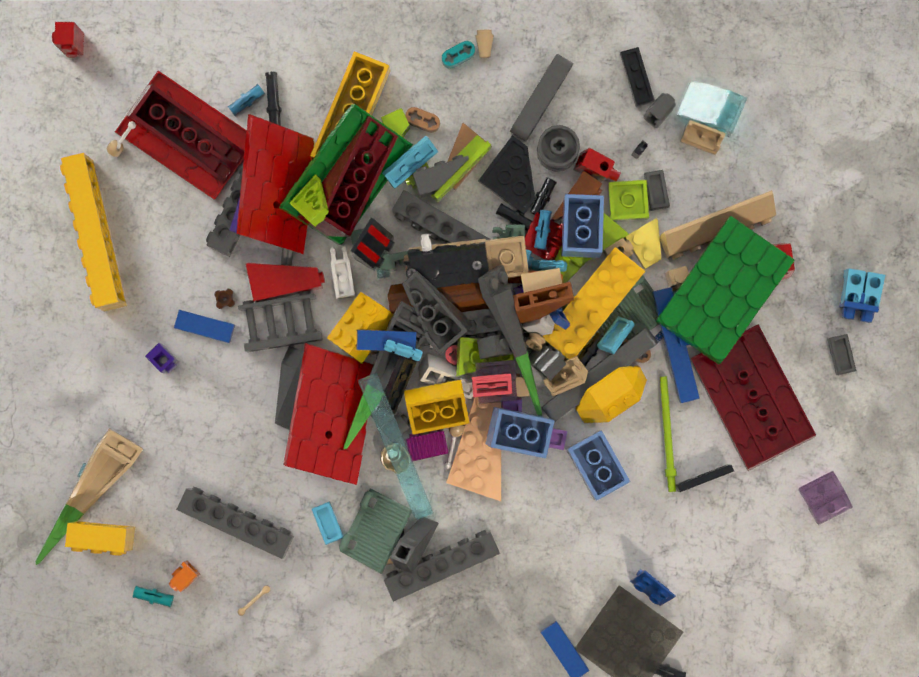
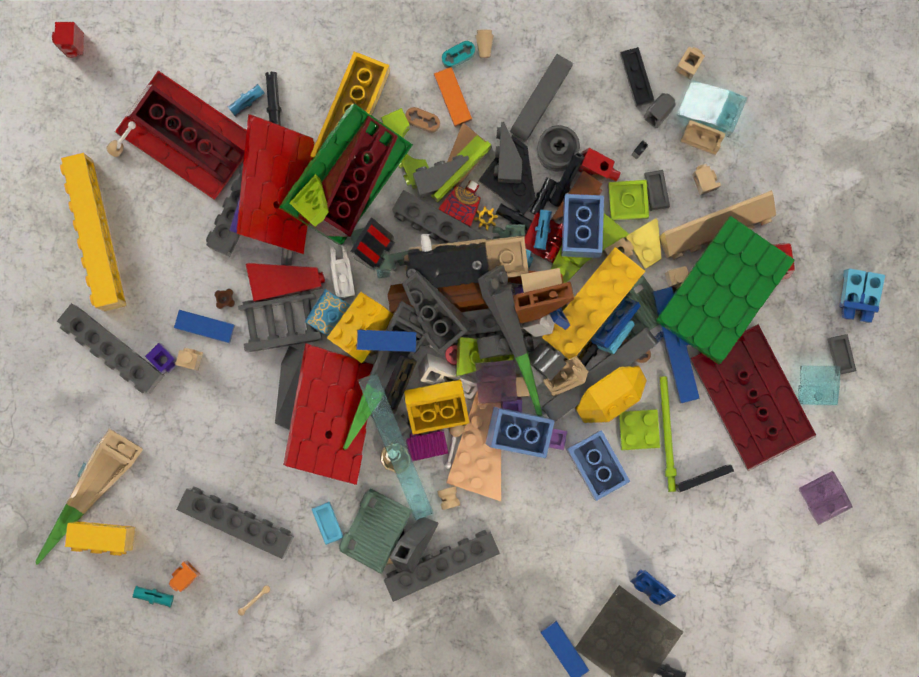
(74, 315): none -> dark grey brick
(189, 359): none -> tan brick
(327, 312): none -> dark azure plate
(403, 350): medium azure axle -> none
(409, 162): medium azure plate -> none
(448, 498): none -> tan wheel
(452, 96): none -> orange tile
(462, 203): none -> torso
(489, 214): none -> yellow gear
(492, 381): coral tile -> none
(510, 162): none -> dark grey slope
(535, 341): tan bush -> none
(538, 265): medium azure axle -> none
(564, 185): none -> black pin
(615, 322): none -> blue tile
(639, 429): none -> lime plate
(686, 69): none -> tan brick
(705, 179): none -> tan brick
(819, 385): none -> clear light blue slope

